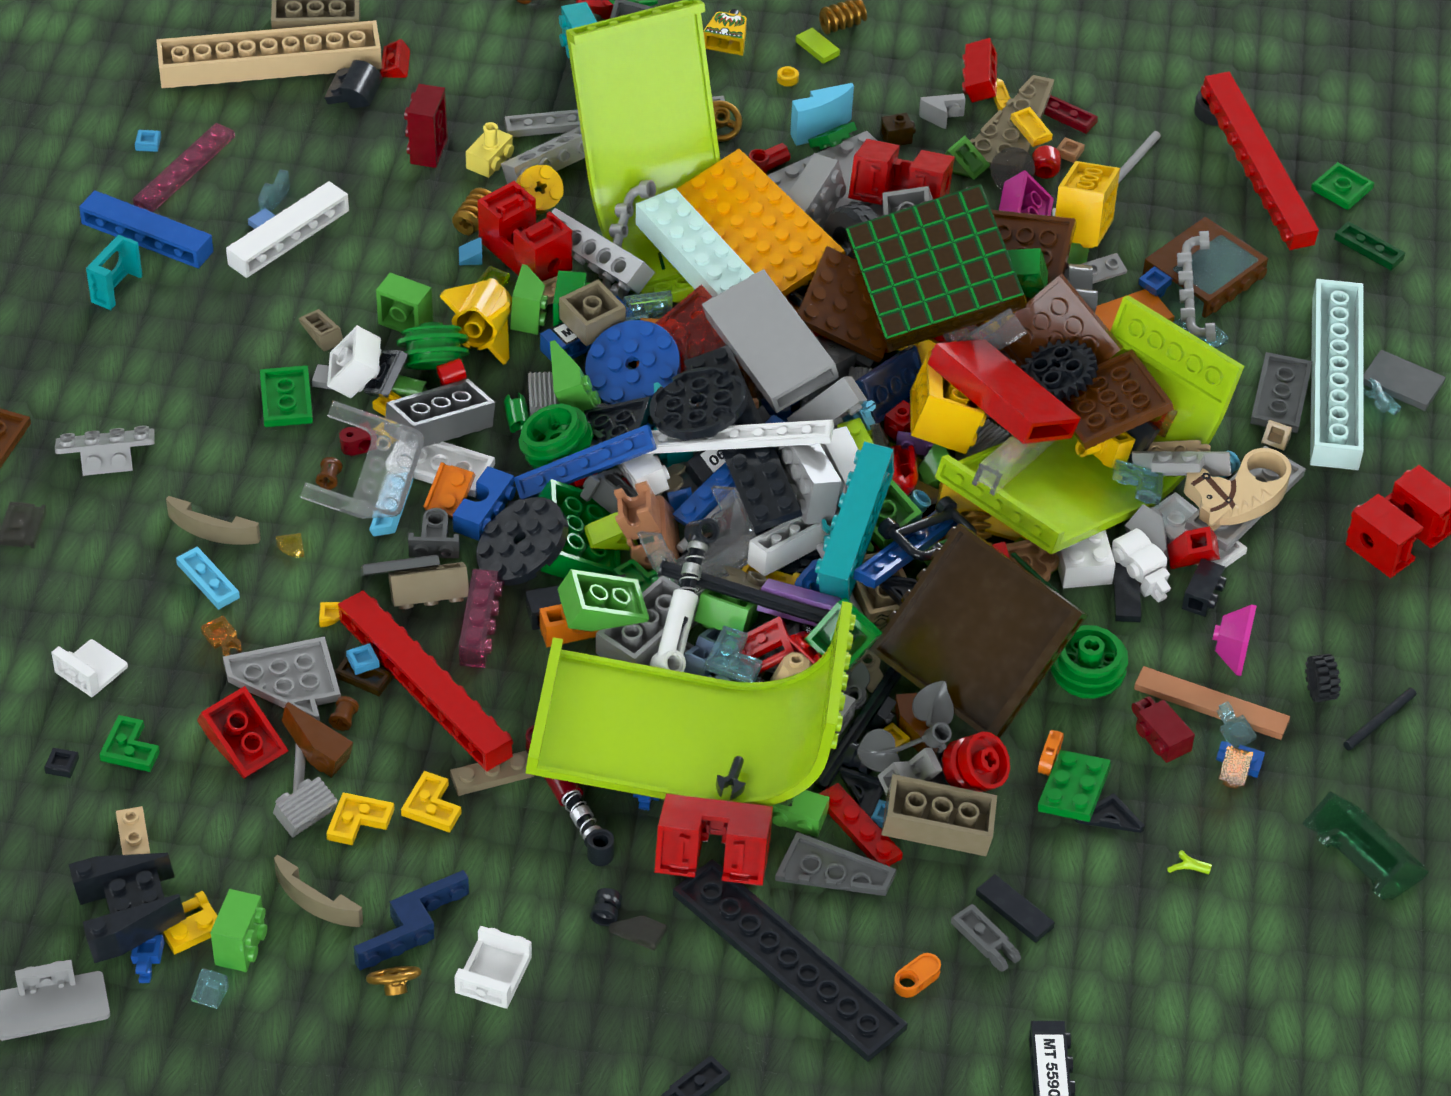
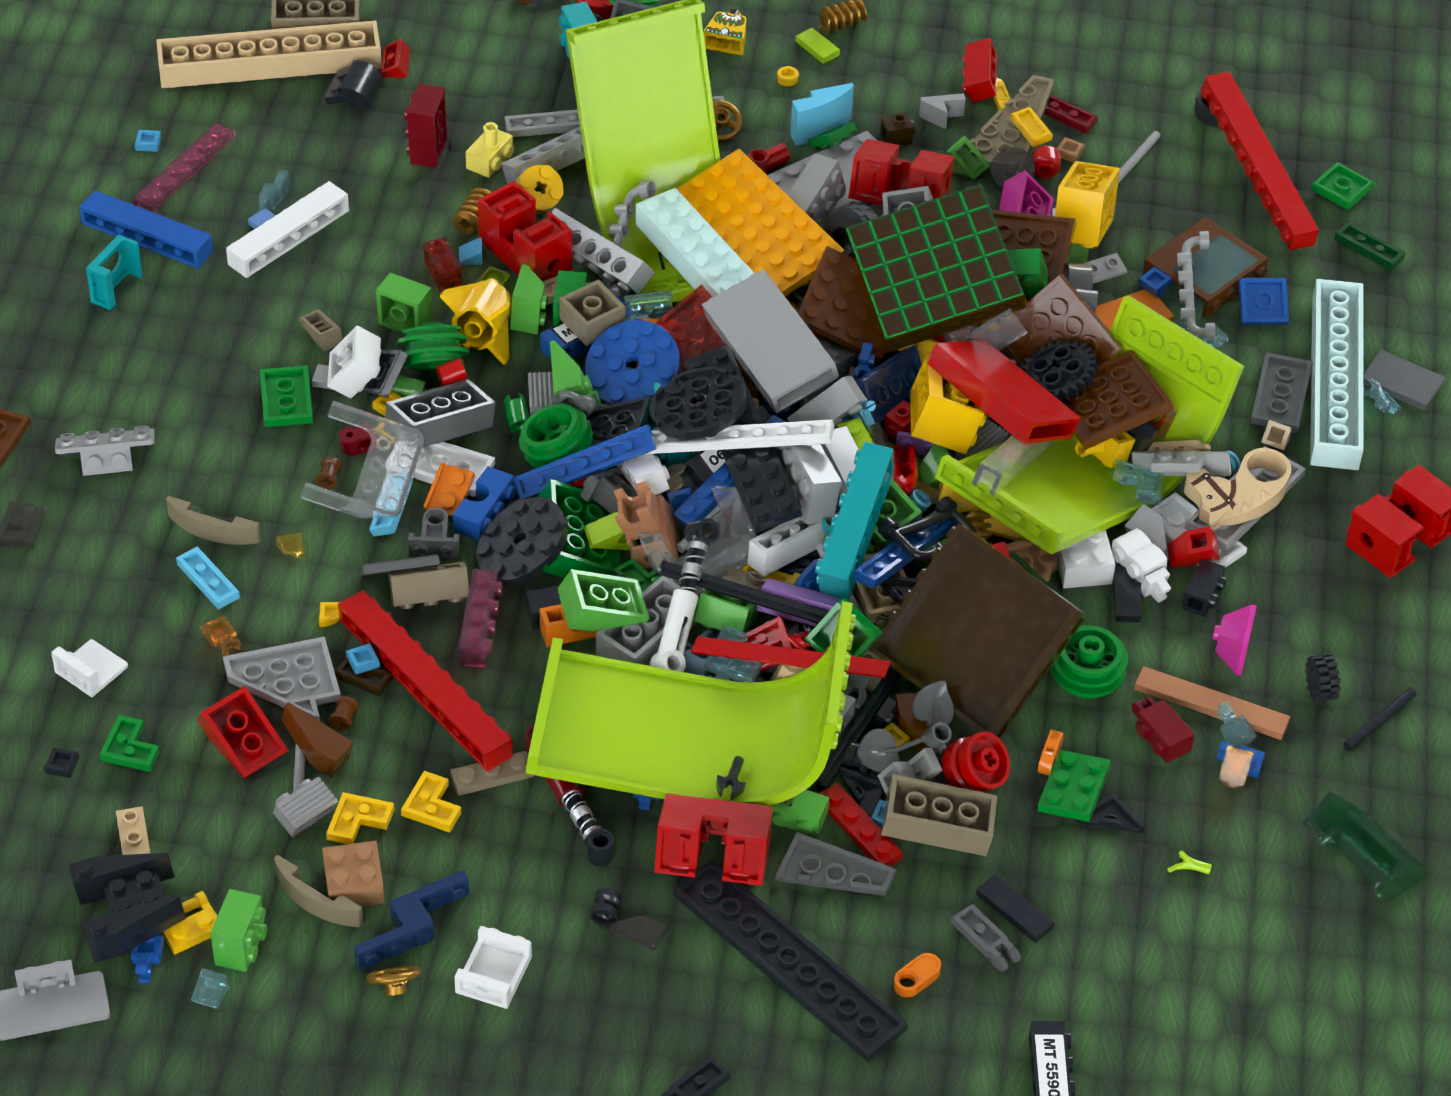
(354, 873): none -> medium nougat brick
(442, 264): none -> clear red brick
(584, 402): none -> dark grey piece
(783, 656): none -> red piece
(866, 361): none -> blue plate
(1263, 301): none -> blue plate

